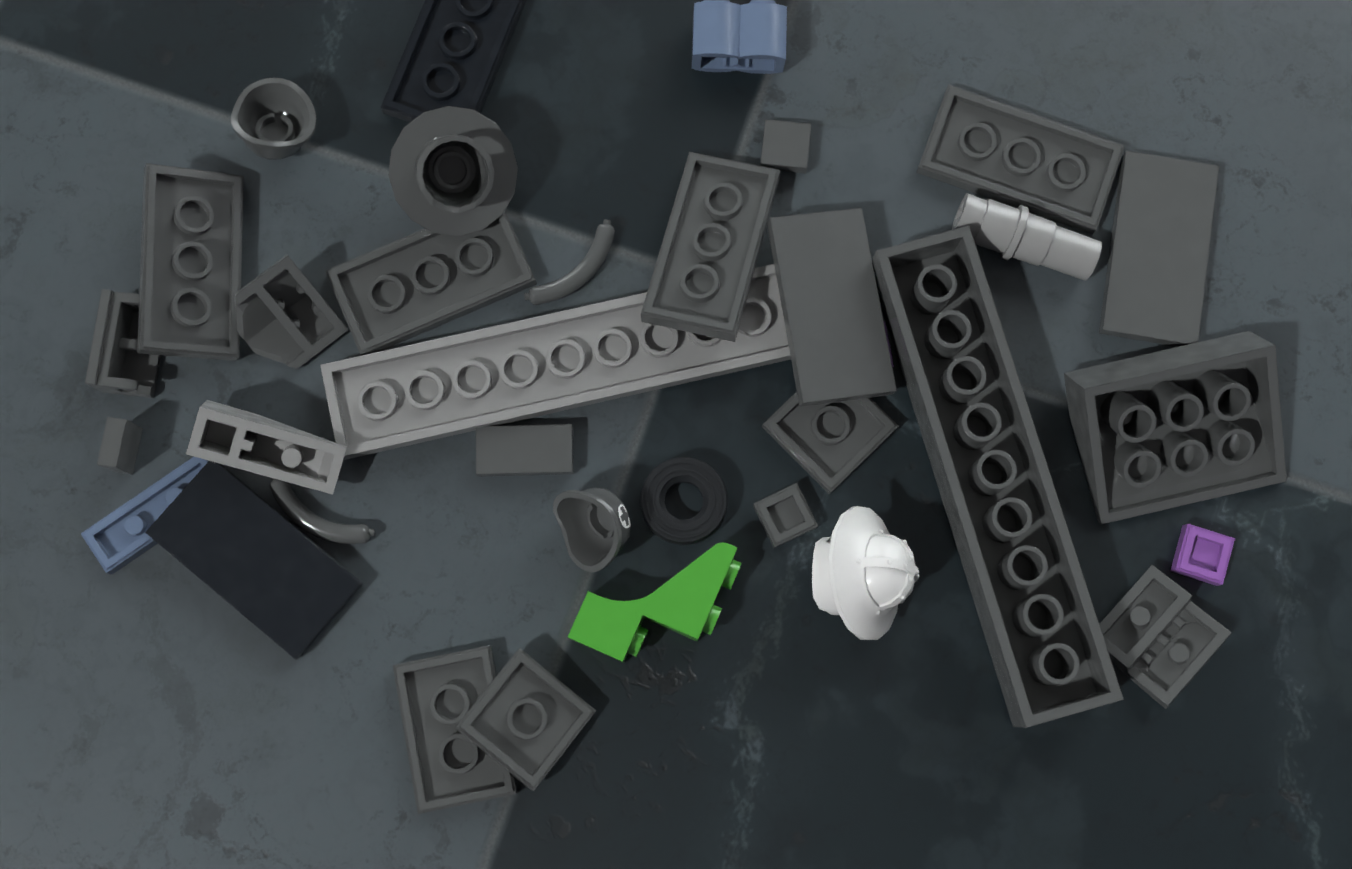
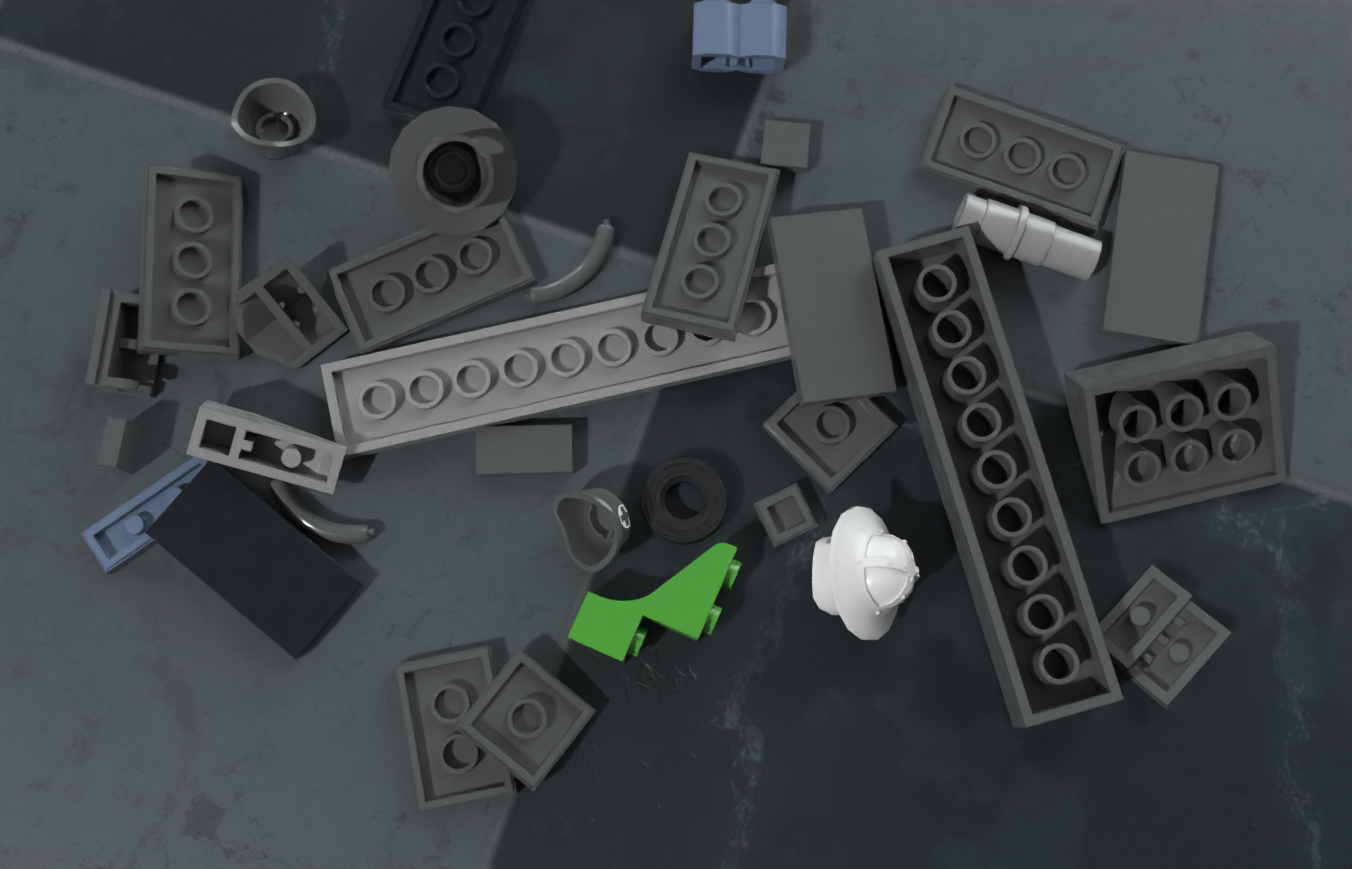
(1202, 554): medium lavender tile -> none

